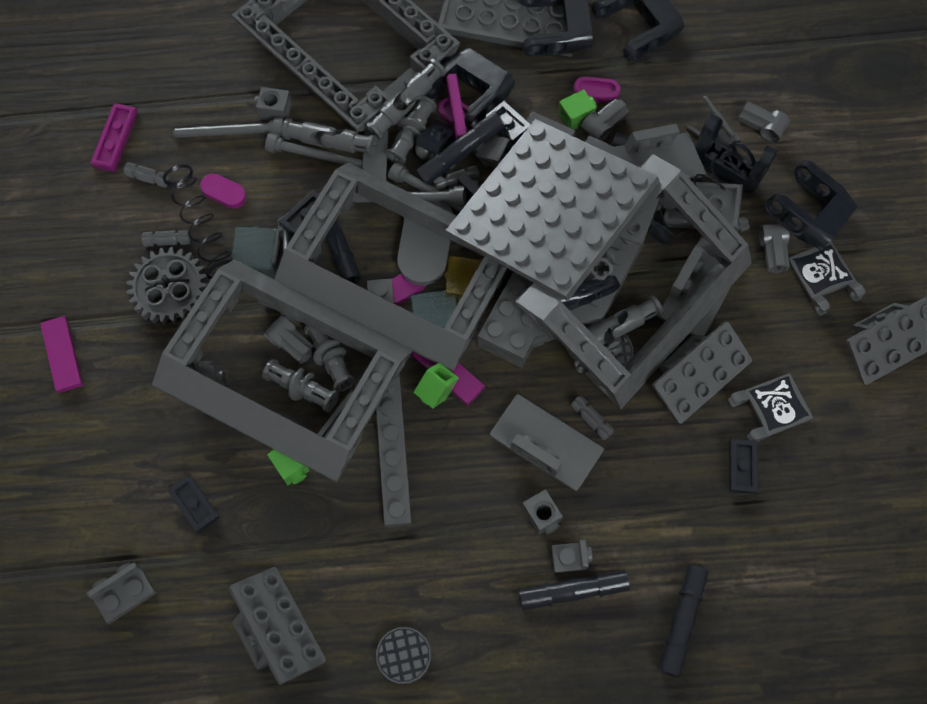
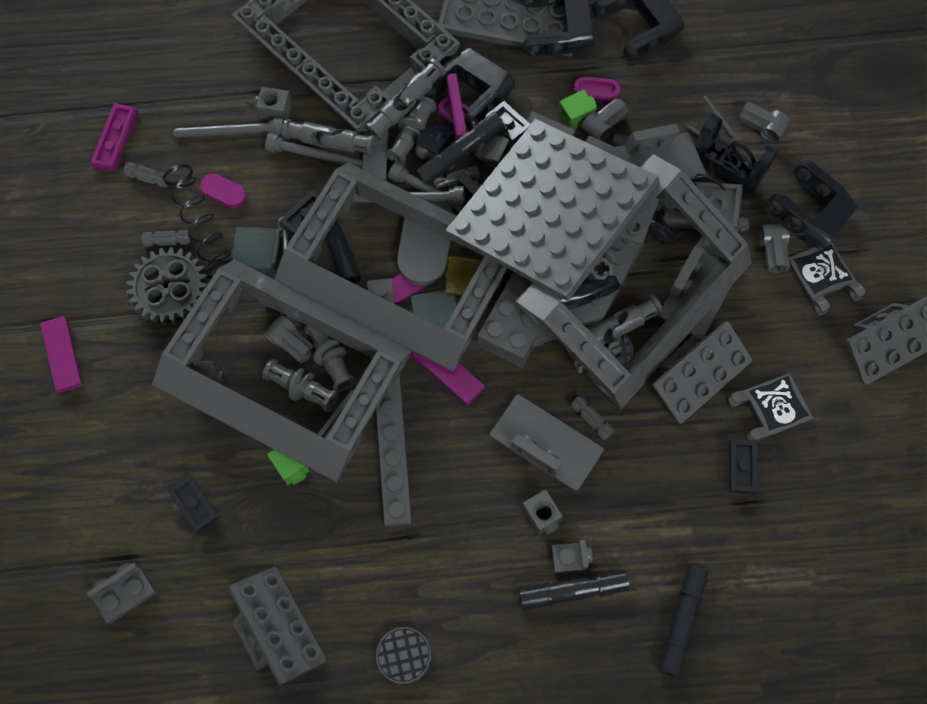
(436, 385): bright green brick -> none

